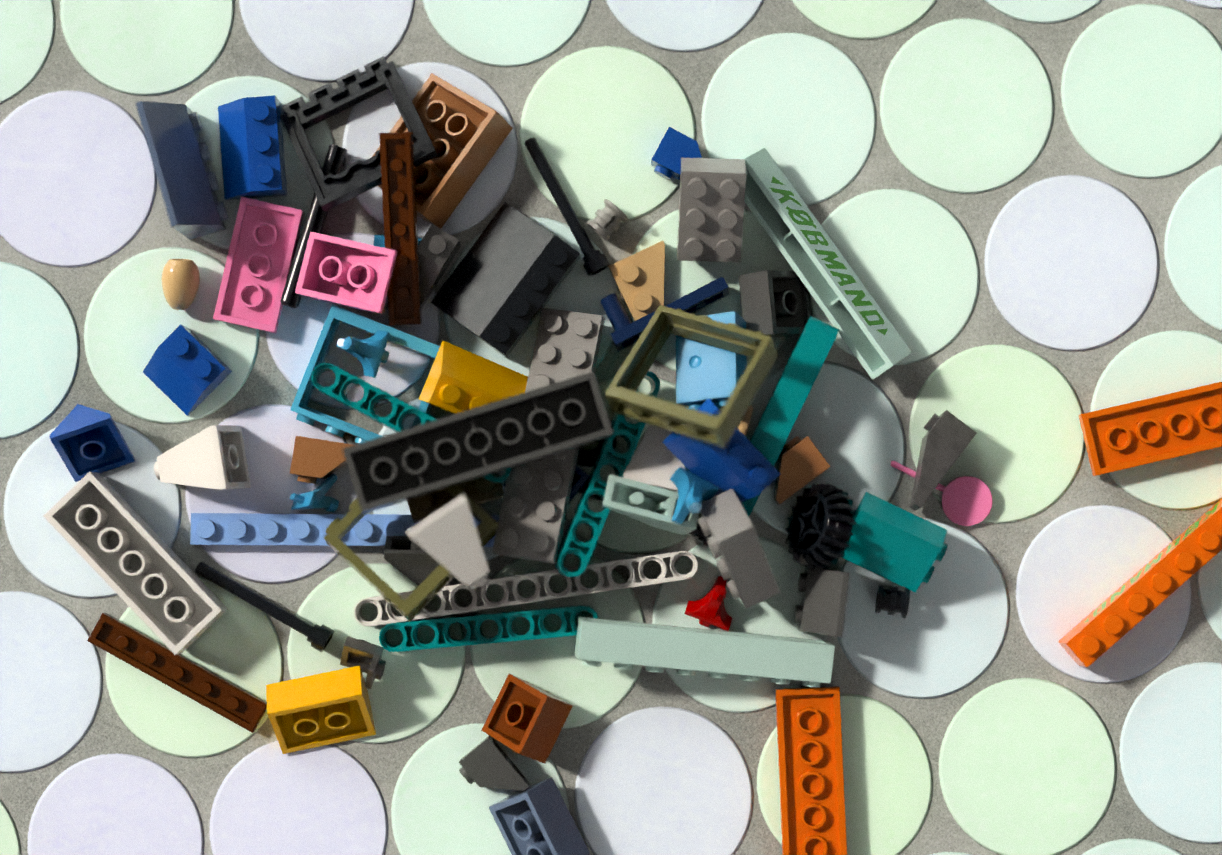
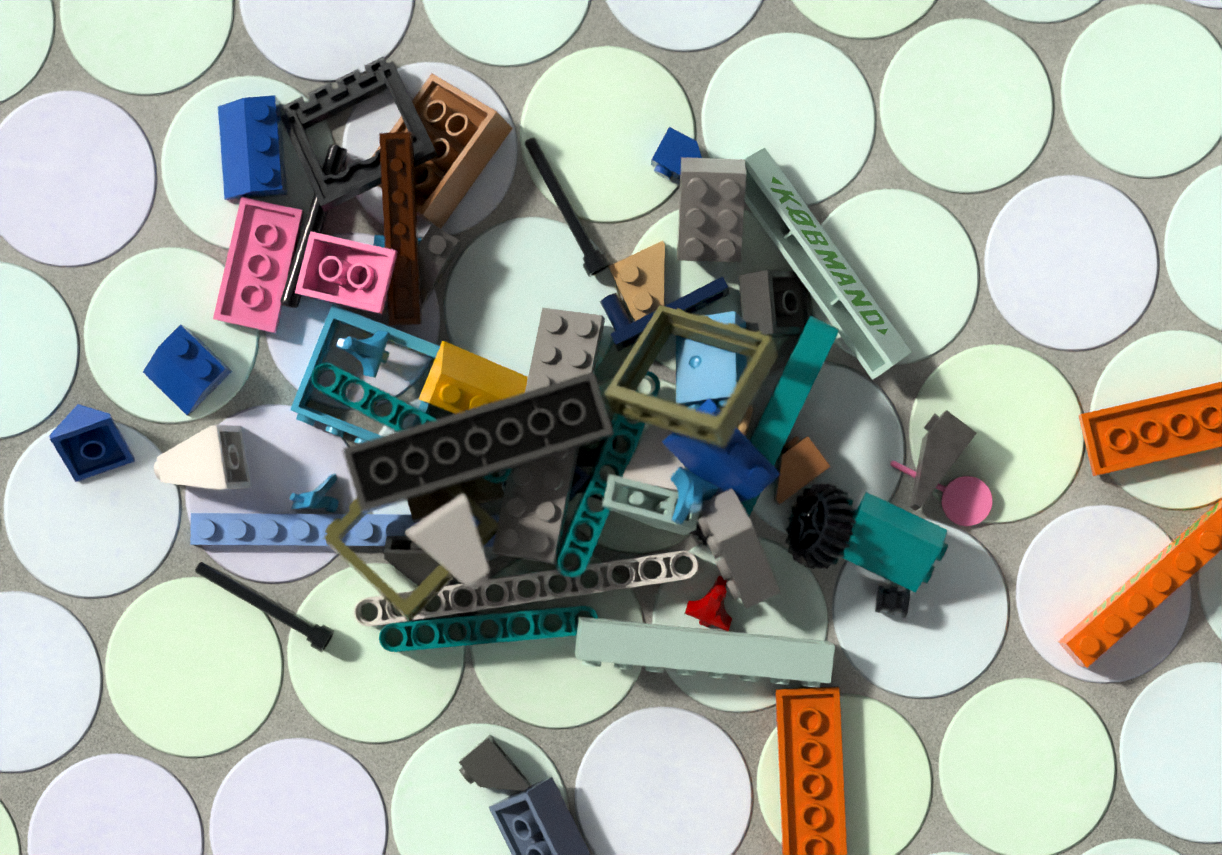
(135, 562): white brick -> none
(178, 672): reddish brown tile -> none
(180, 283): tan animal -> none
(182, 168): sand blue slope -> none
(316, 458): medium nougat slope -> none
(320, 709): yellow slope -> none
(366, 655): flat silver bracket -> none
(506, 279): black slope -> none
(526, 718): dark orange slope -> none
(607, 220): light grey bush -> none
(822, 601): dark grey slope -> none

